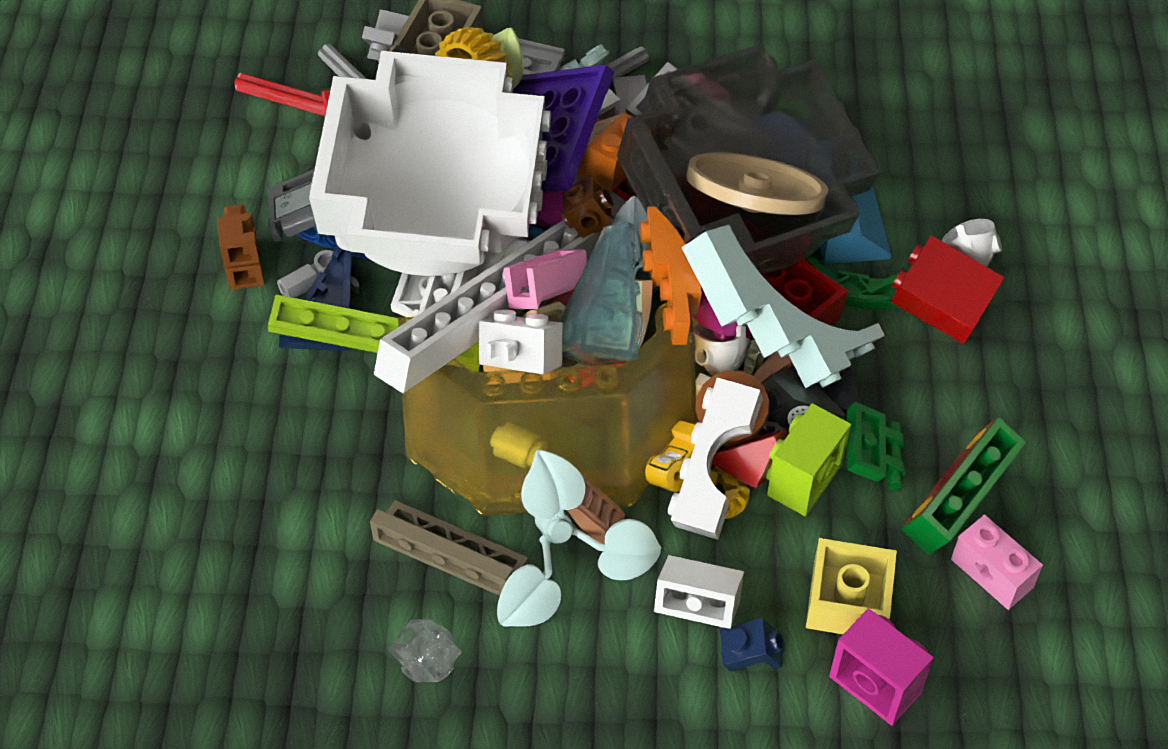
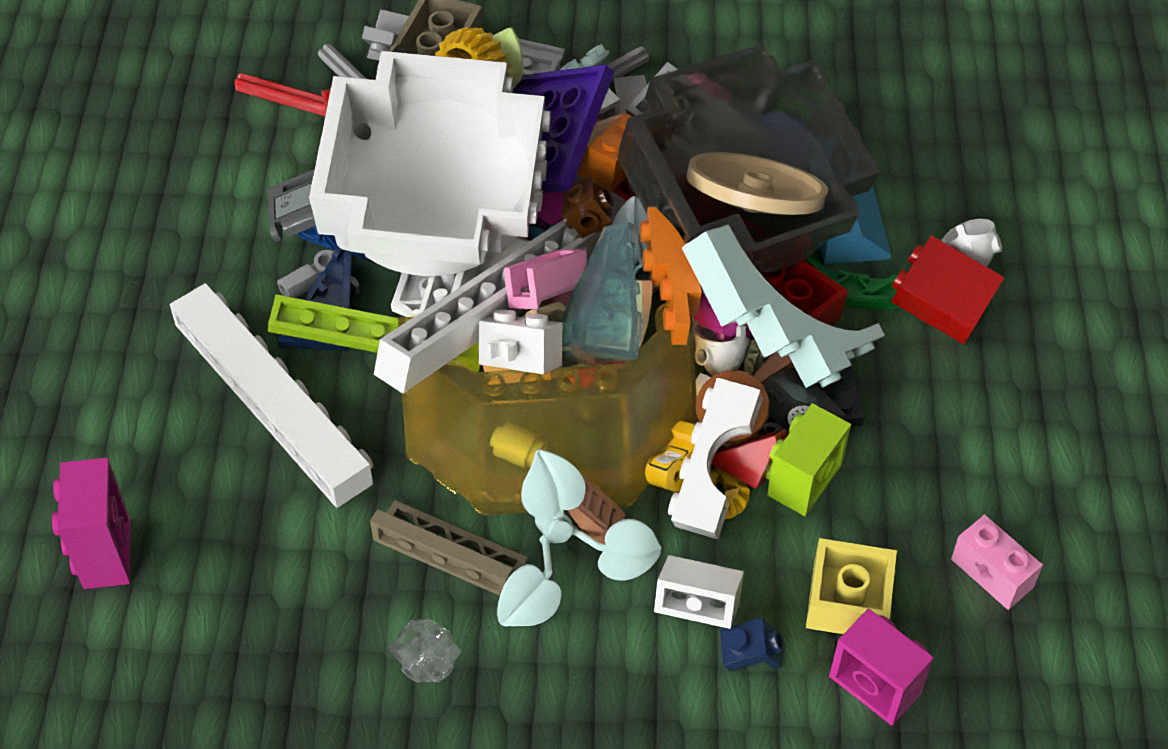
(93, 523): none -> dark pink brick
(239, 248): dark orange hips -> none
(273, 395): none -> white brick
(868, 444): green plate -> none
(963, 486): green brick -> none

